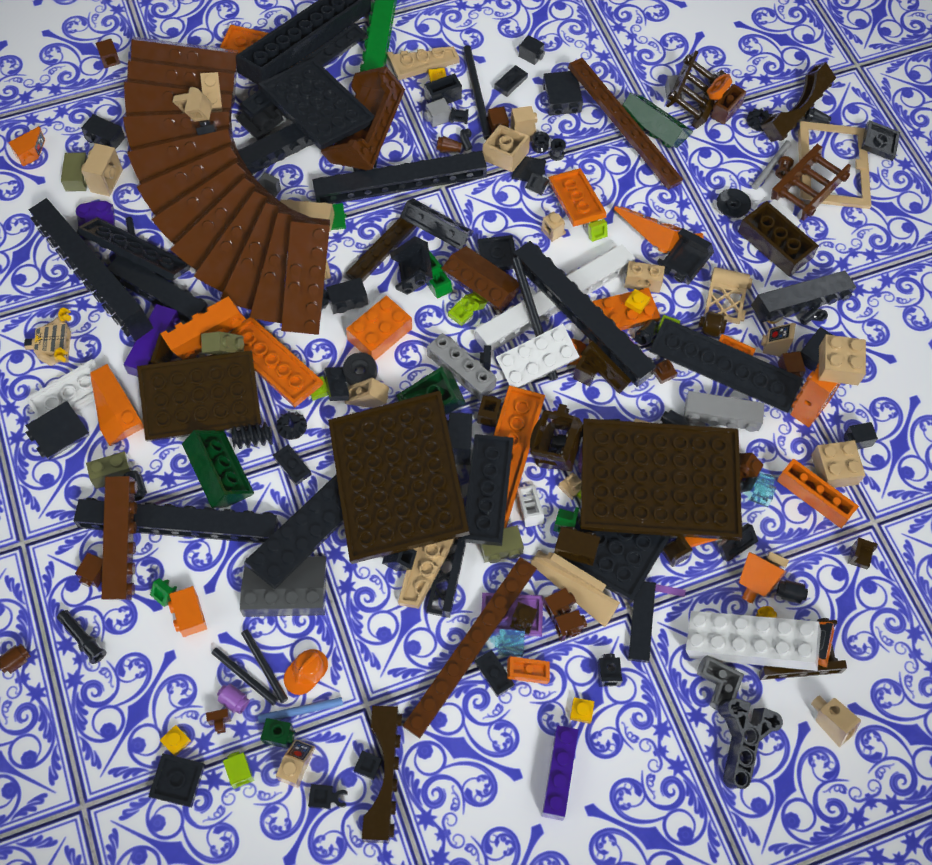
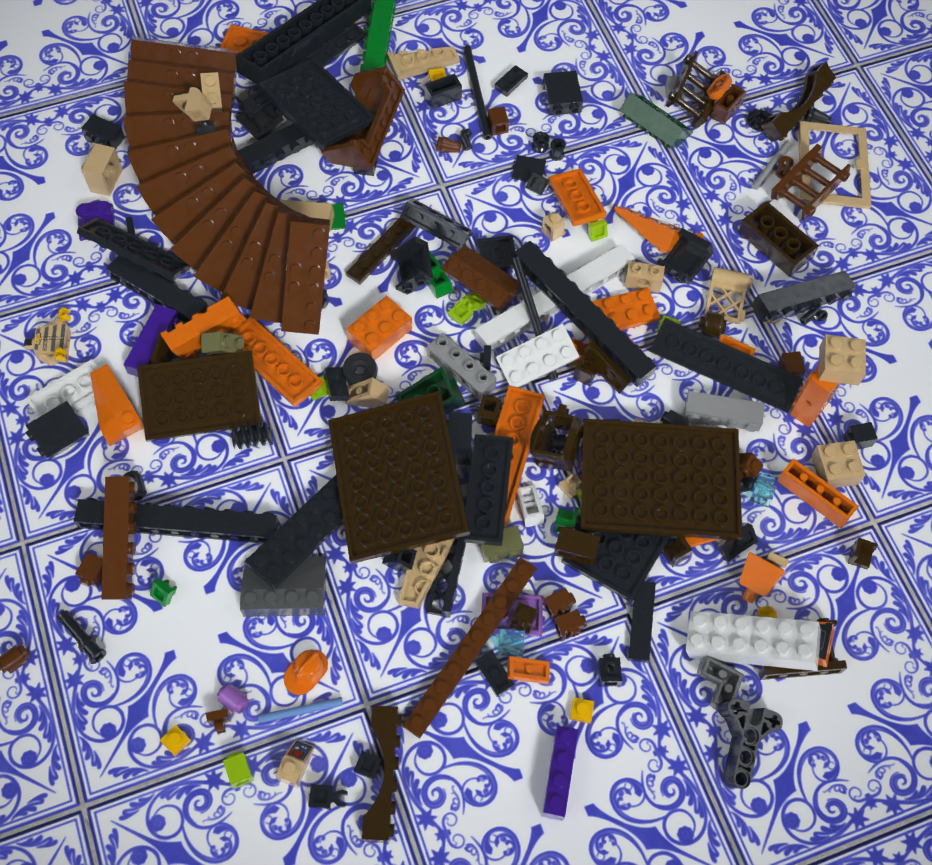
(28, 146): orange slope -> none
(72, 177): olive brick -> none
(91, 270): black brick -> none
(108, 53): reddish brown brick -> none
(108, 466): olive brick -> none
(176, 780): black plate -> none
(187, 611): orange brick -> none
(217, 468): dark green slope -> none
(244, 676): black bar -> none
(264, 666): black bar -> none
(270, 183): dark grey panel -> none
(277, 733): dark green brick -> none
(292, 464): black plate -> none
(299, 428): black gear -> none
(347, 295): black brick -> none
(400, 178): black brick -> none
(437, 112): light grey brick -> none
(459, 115): black bush -> none
(506, 148): tan brick -> none
(524, 120): tan brick -> none
(531, 50): black brick -> none
(584, 587): tan wedge -> none
(625, 123): reddish brown plate -> none
(637, 301): yellow plate -> none
(646, 333): black cone -> none
(665, 371): reddish brown tile -> none
(670, 590): medium lavender piece -> none
(736, 198): black dish -> none
(778, 339): tan slope -> none
(792, 591): black brick -> none
(810, 352): black brick -> none
(836, 720): tan torso -> none
(880, 140): black plate -> none

